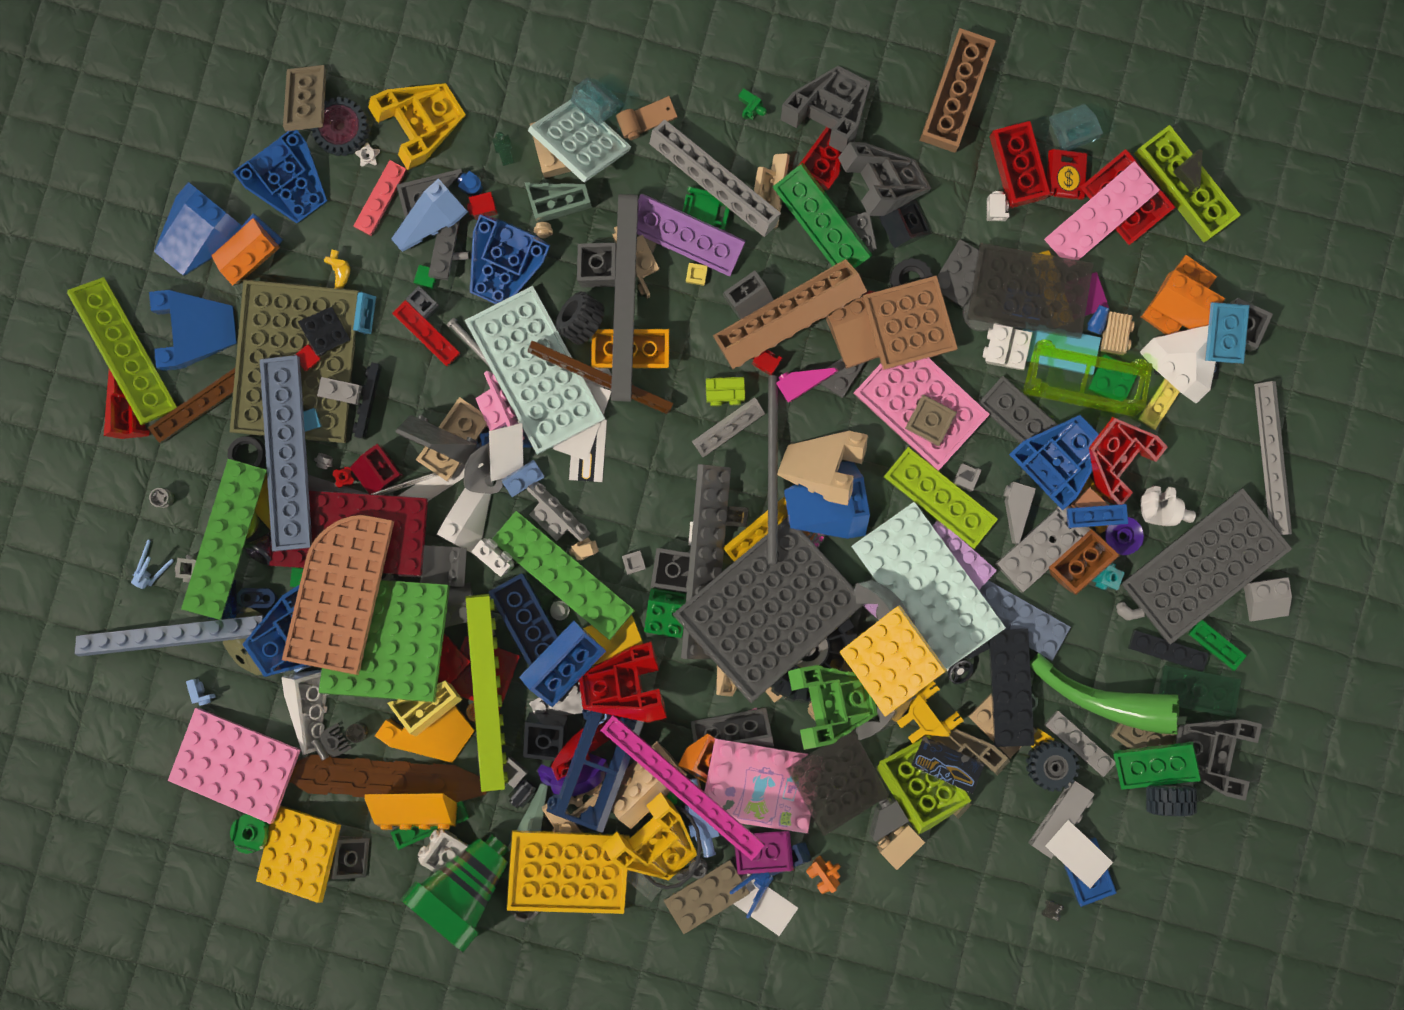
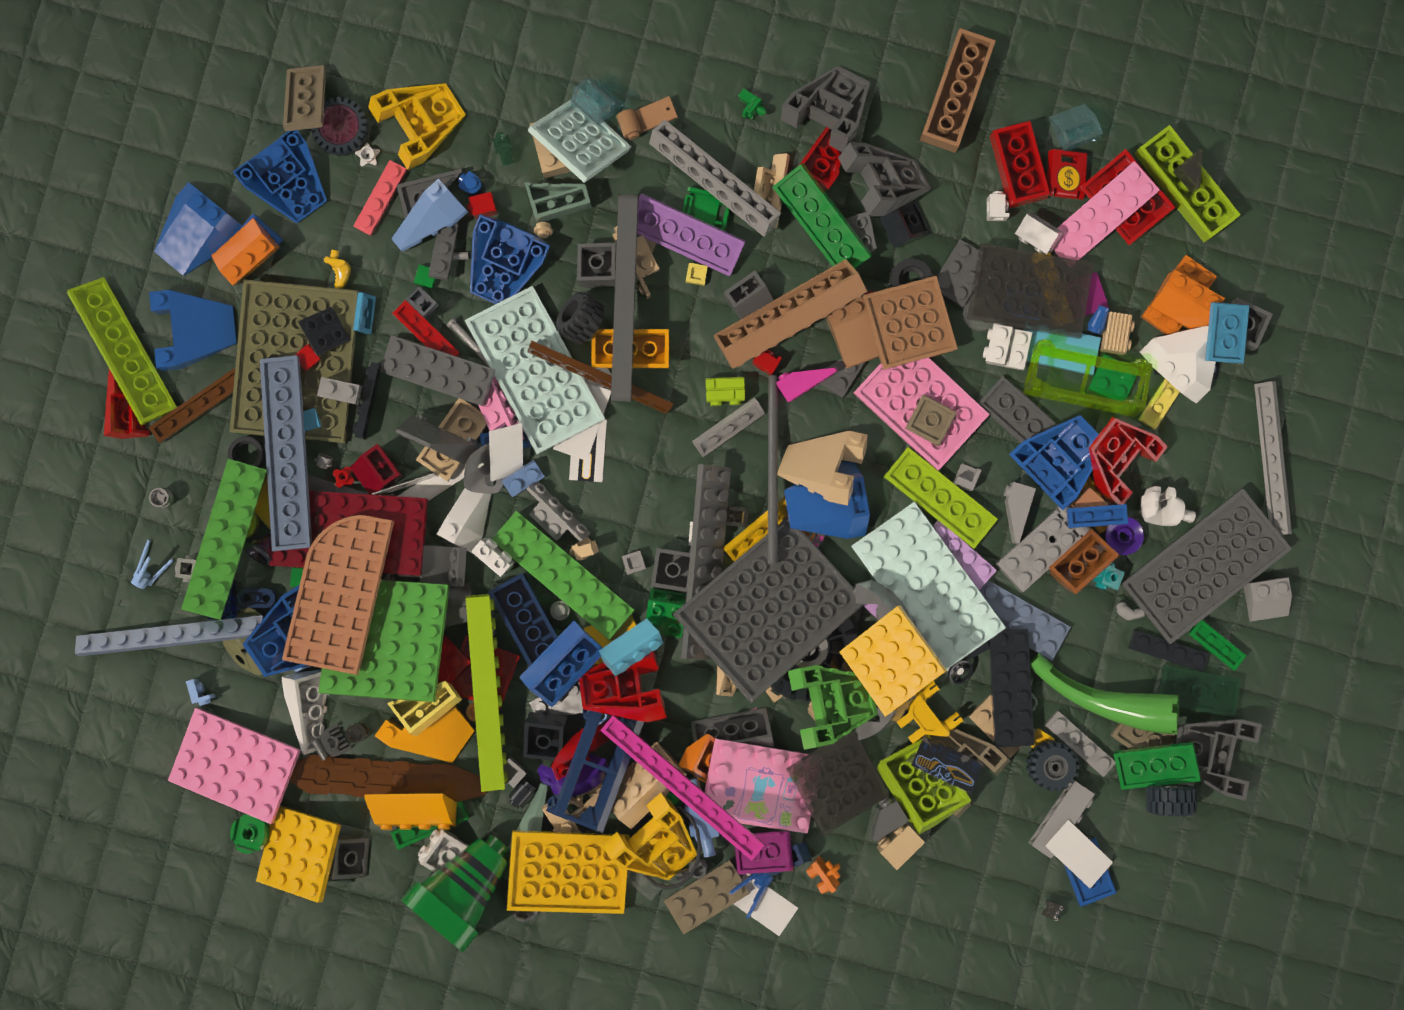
(437, 370): none -> dark grey plate
(631, 647): none -> medium azure brick
(1038, 233): none -> brick

